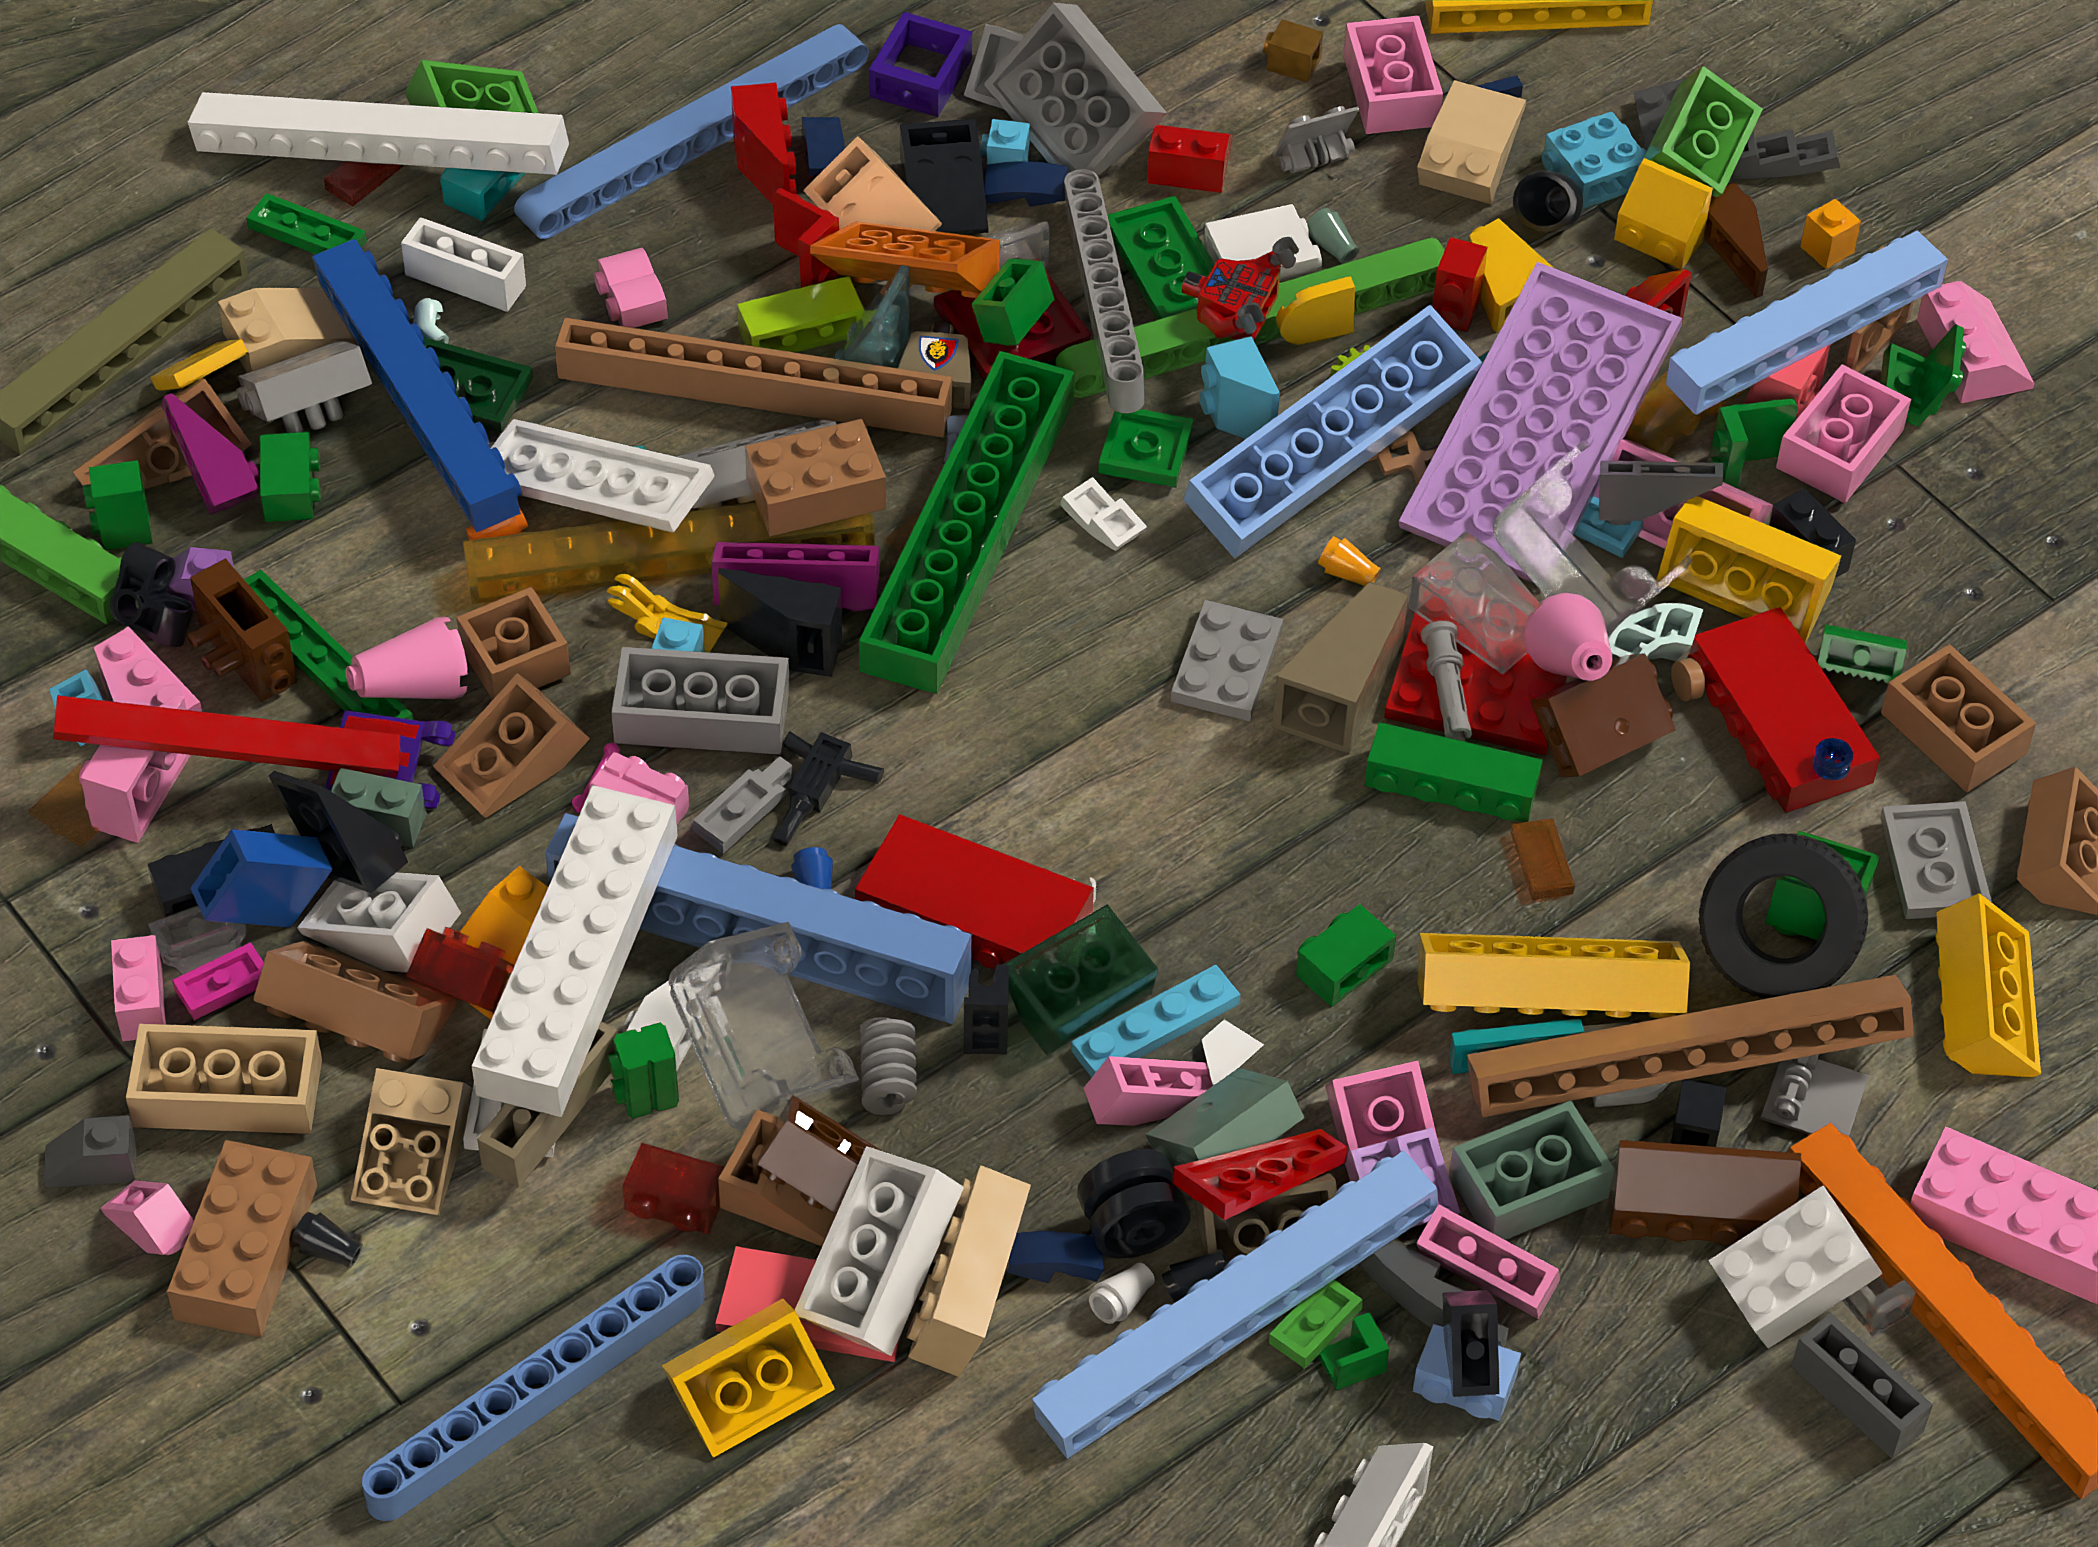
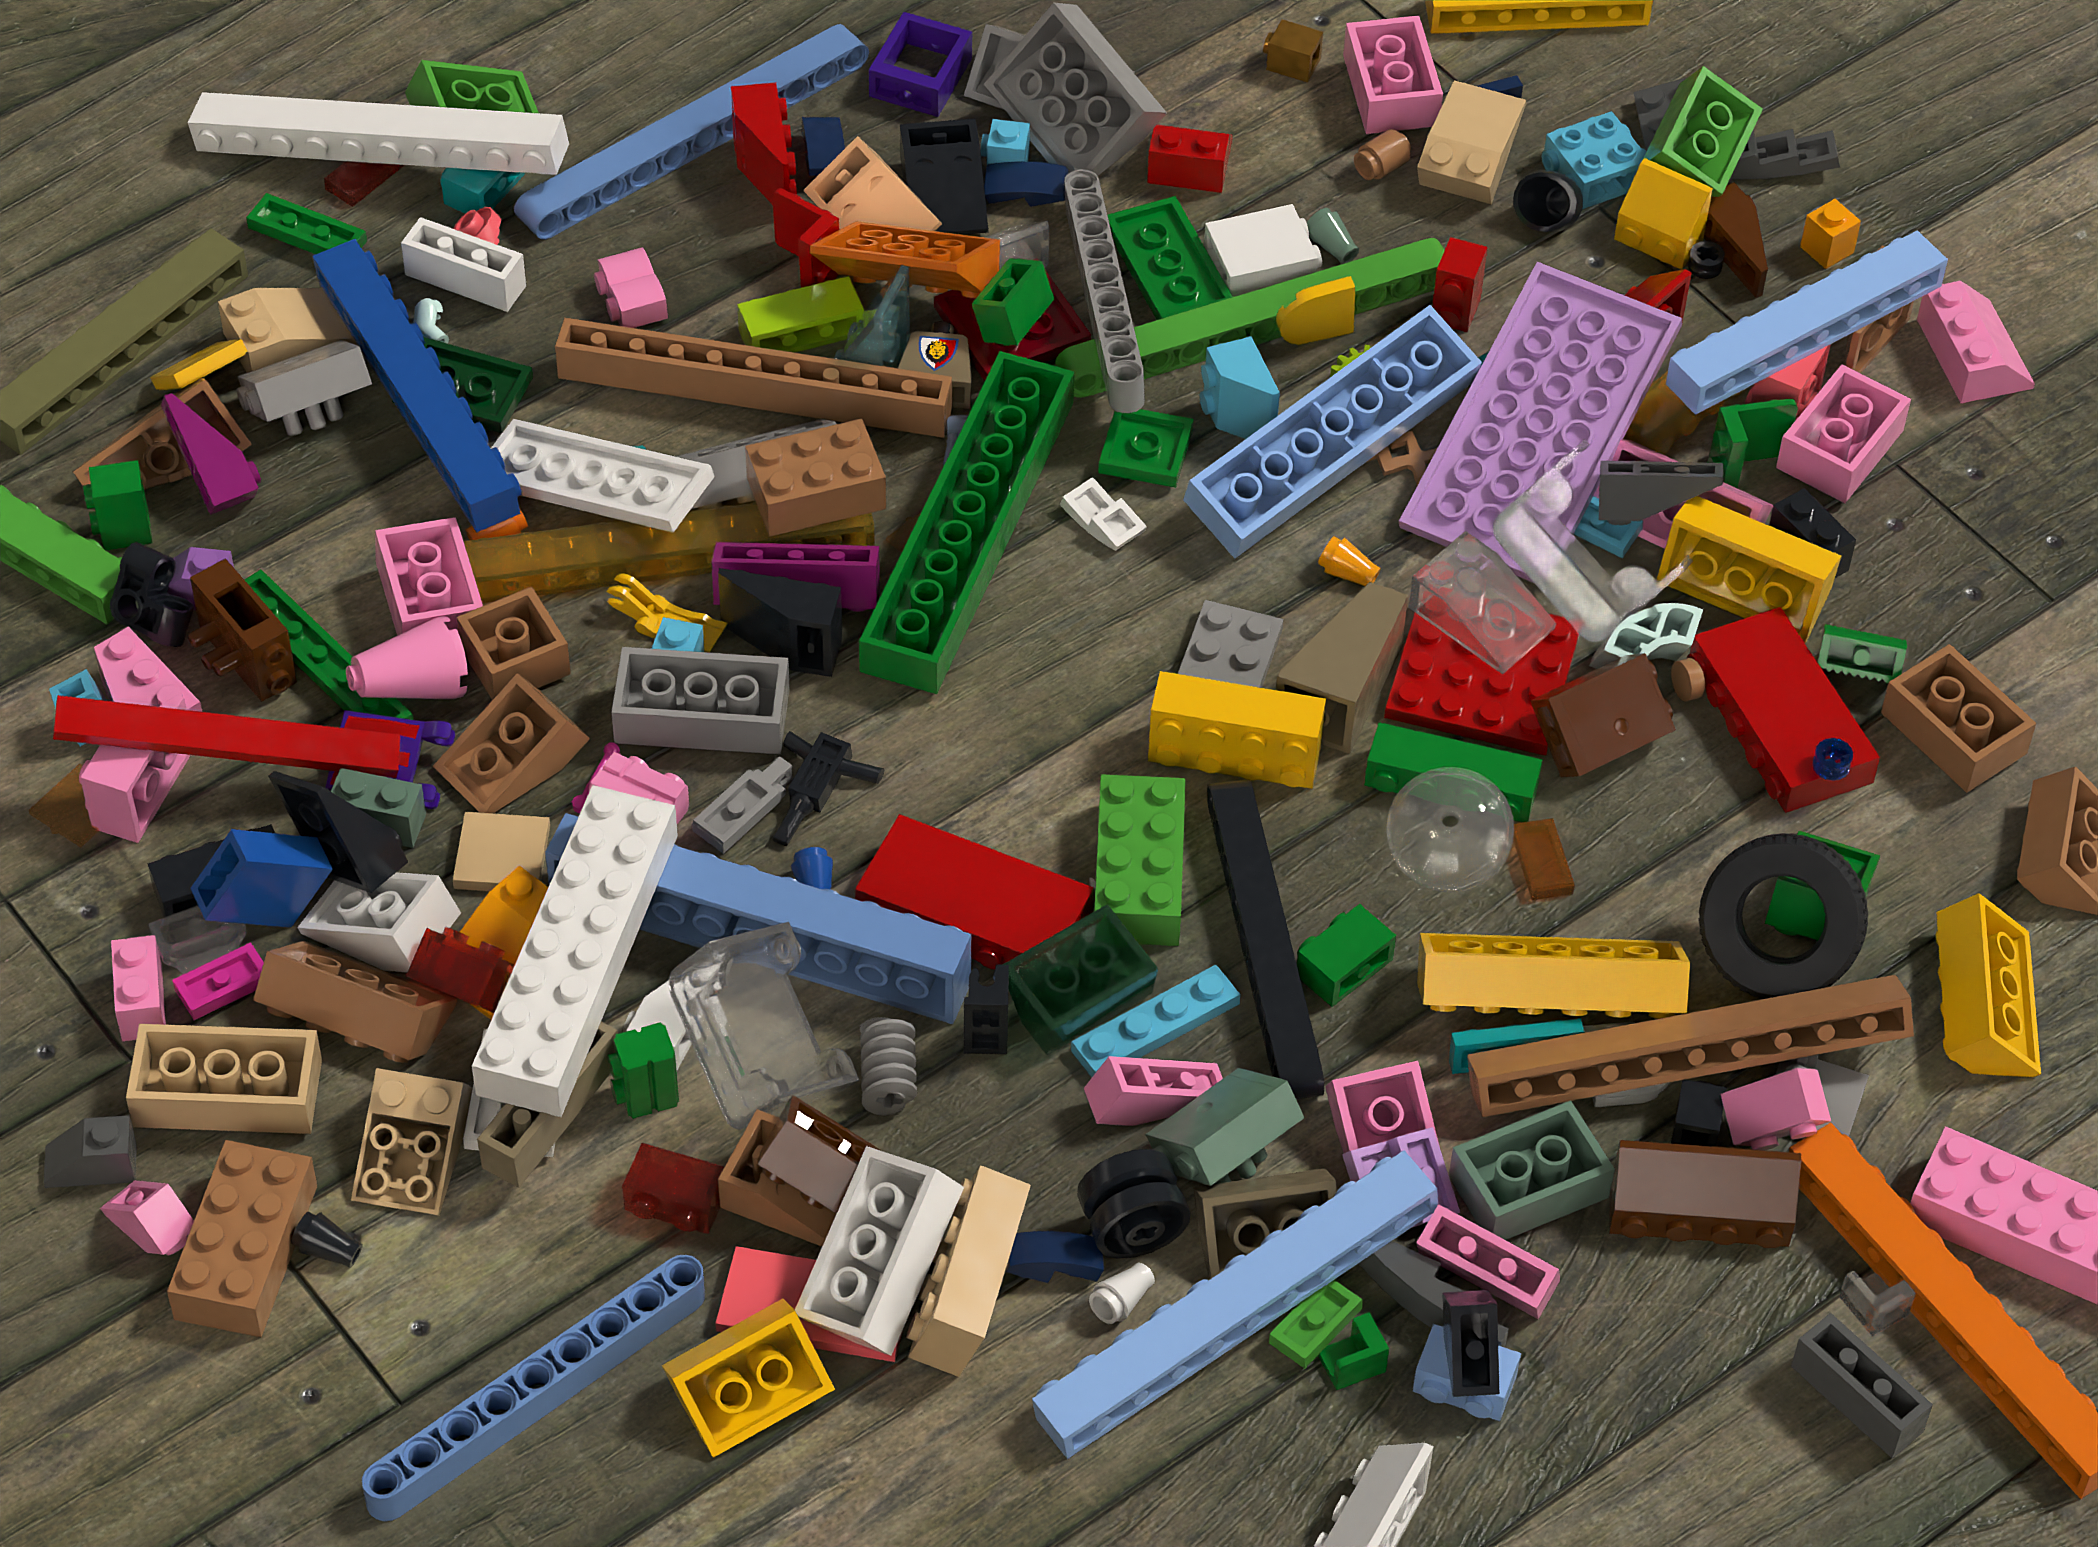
(287, 476): green brick -> none
(425, 573): none -> bright pink slope
(480, 224): none -> coral plate
(496, 846): none -> tan tile
(1142, 854): none -> bright green brick
(1189, 1272): black cone -> none
(1227, 1050): white sticker -> none
(1236, 730): none -> yellow brick
(1241, 292): torso -> none
(1260, 1172): red wing -> none
(1264, 938): none -> black beam
(1316, 139): light grey hinge -> none
(1382, 155): none -> medium nougat brick
(1445, 666): light grey pin -> none
(1450, 856): none -> clear dish
(1506, 269): yellow slope -> none
(1569, 637): bright pink cone -> none
(1706, 259): none -> black bush
(1776, 1108): none -> bright pink brick
(1795, 1267): white brick -> none
(1922, 378): green bracket -> none
(1933, 856): light grey plate -> none

